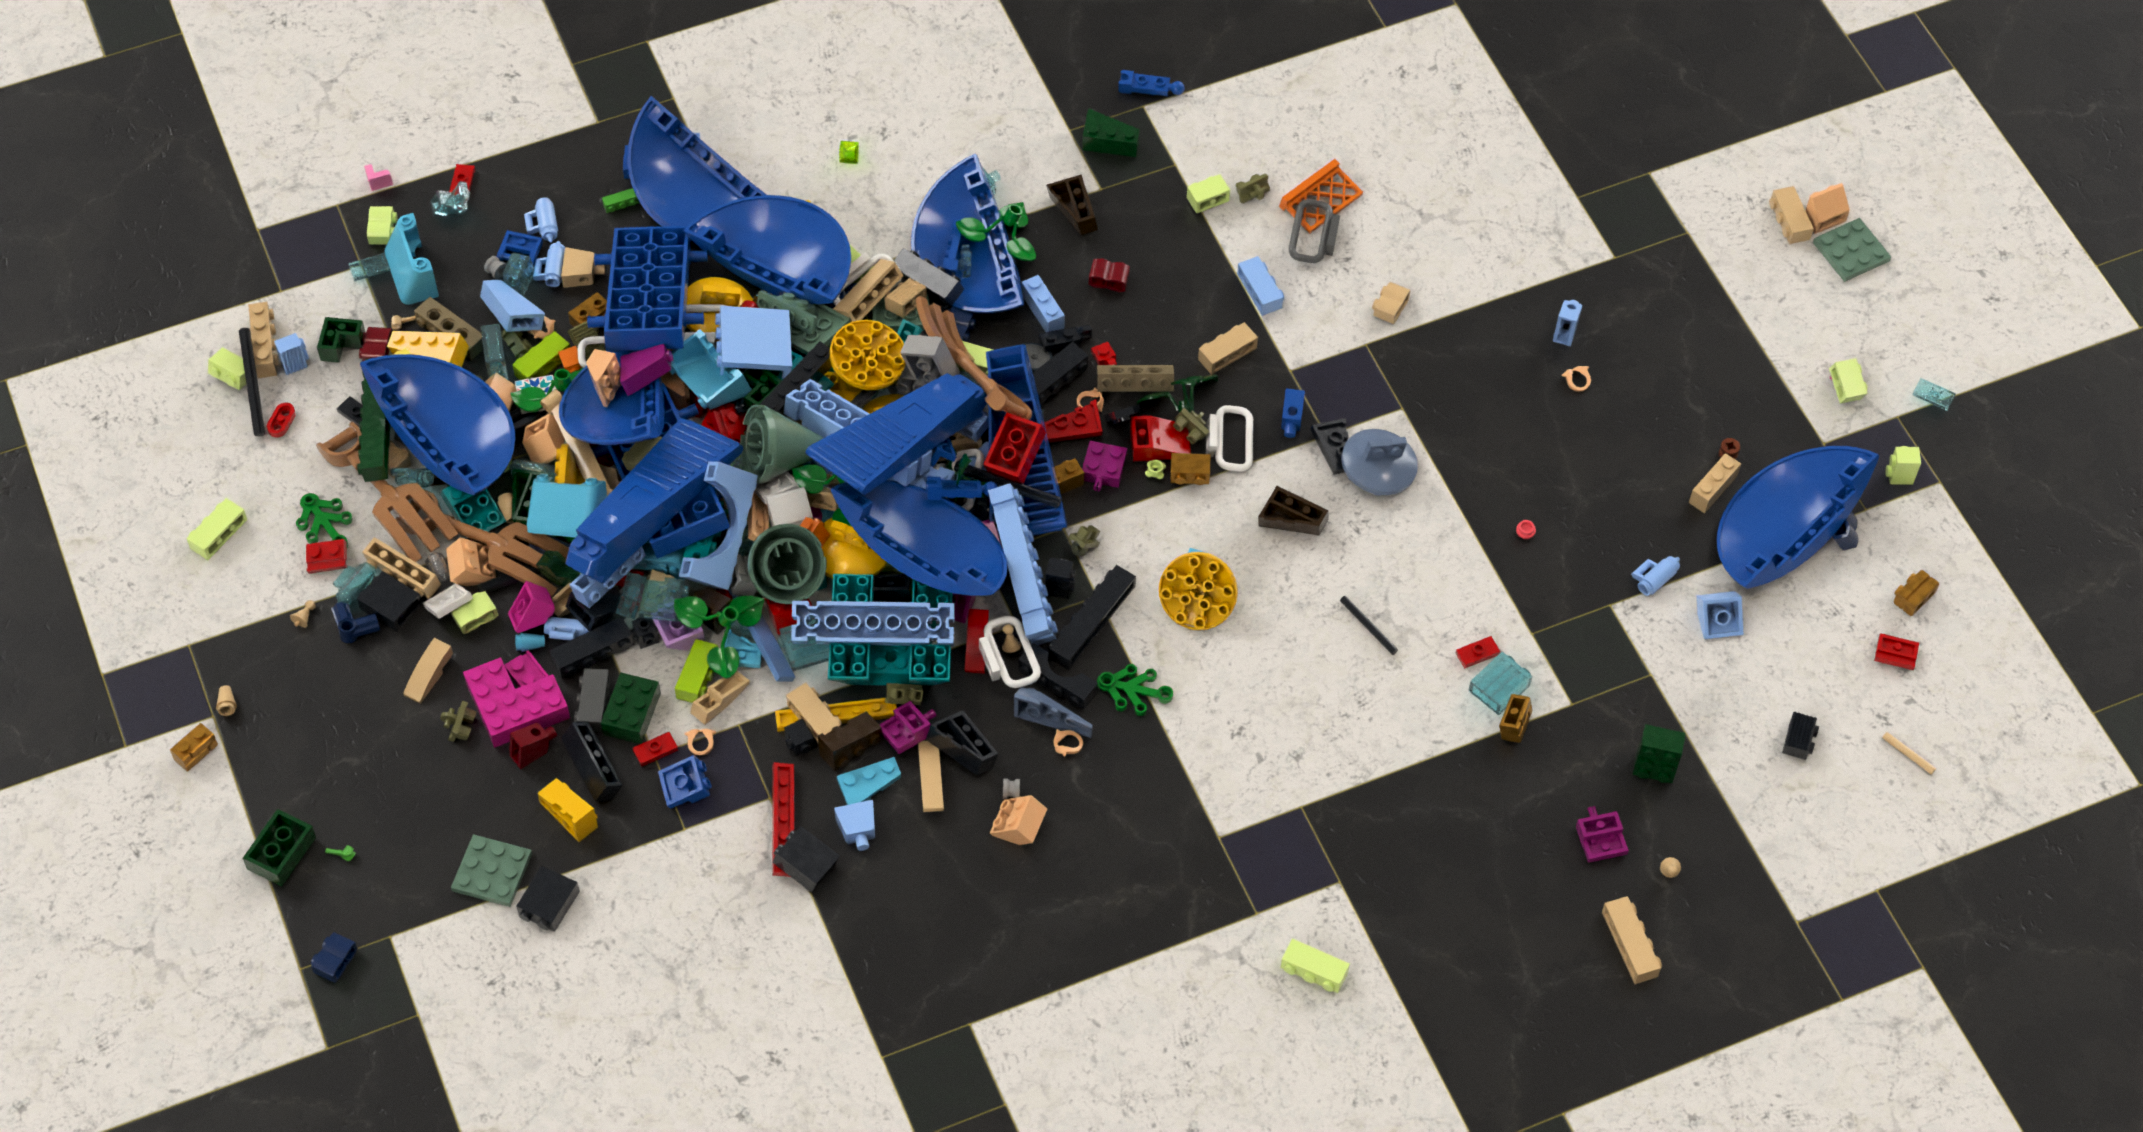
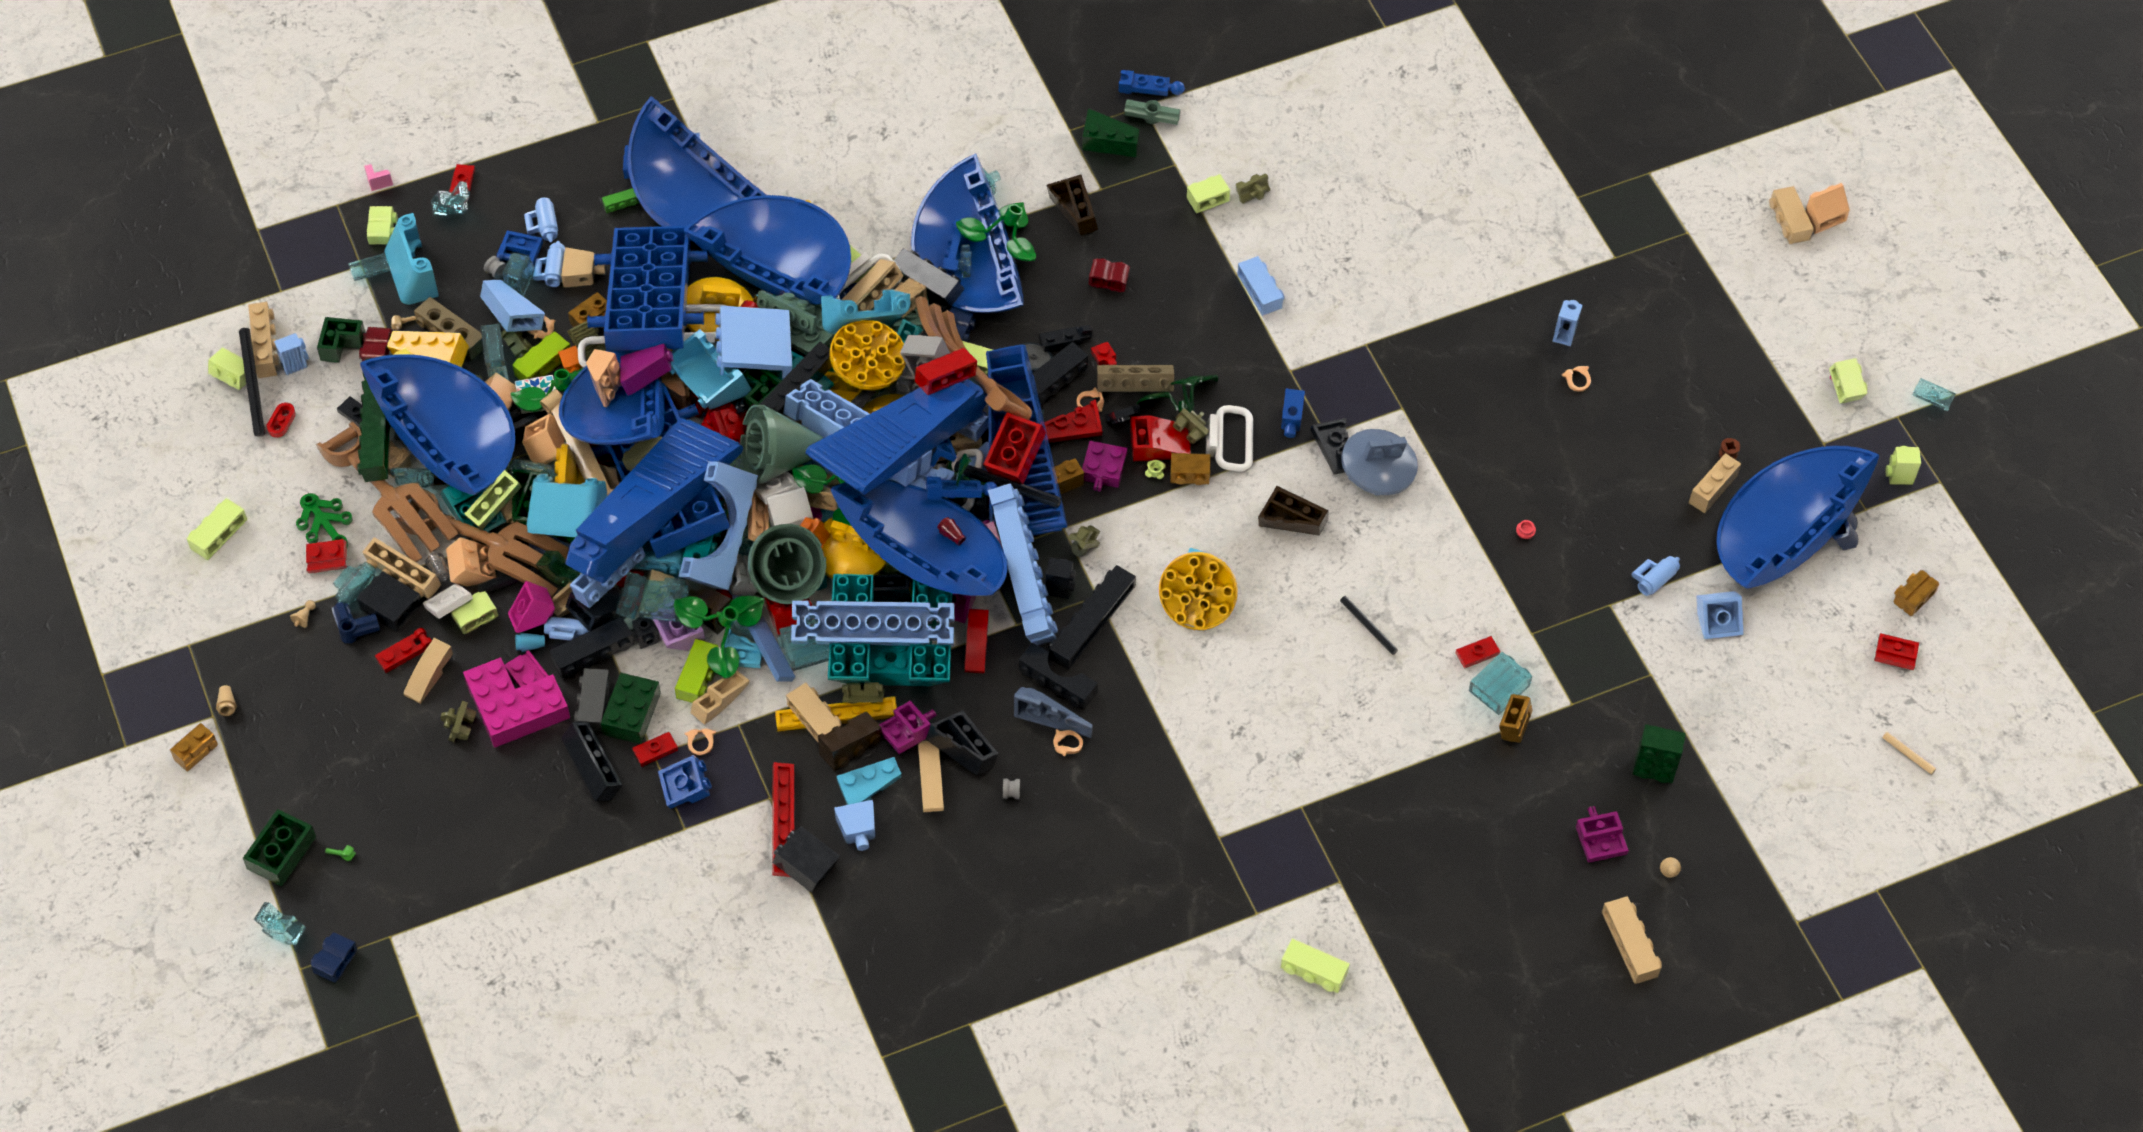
(279, 926): none -> clear light blue brick
(403, 650): none -> red plate
(491, 870): sand green plate -> none
(493, 500): none -> yellowish green brick
(530, 743): dark red torso -> none
(547, 899): black brick -> none
(568, 809): yellow wedge -> none
(798, 737): black brick -> none
(849, 152): clear neon green slope -> none
(853, 693): none -> olive hinge
(886, 310): none -> medium azure windscreen
(903, 693): olive hips -> none
(945, 371): none -> red brick
(950, 530): none -> dark red cone
(993, 657): white bar -> none
(1011, 643): tan piece -> none
(1019, 820): light nougat slope -> none
(1043, 304): light blue brick -> none
(1132, 687): green plant -> none
(1152, 112): none -> sand green piece
(1227, 348): tan brick -> none
(1314, 182): orange fence -> none
(1328, 233): dark grey bar -> none
(1391, 302): tan brick -> none
(1800, 735): black brick -> none
(1852, 249): sand green plate -> none

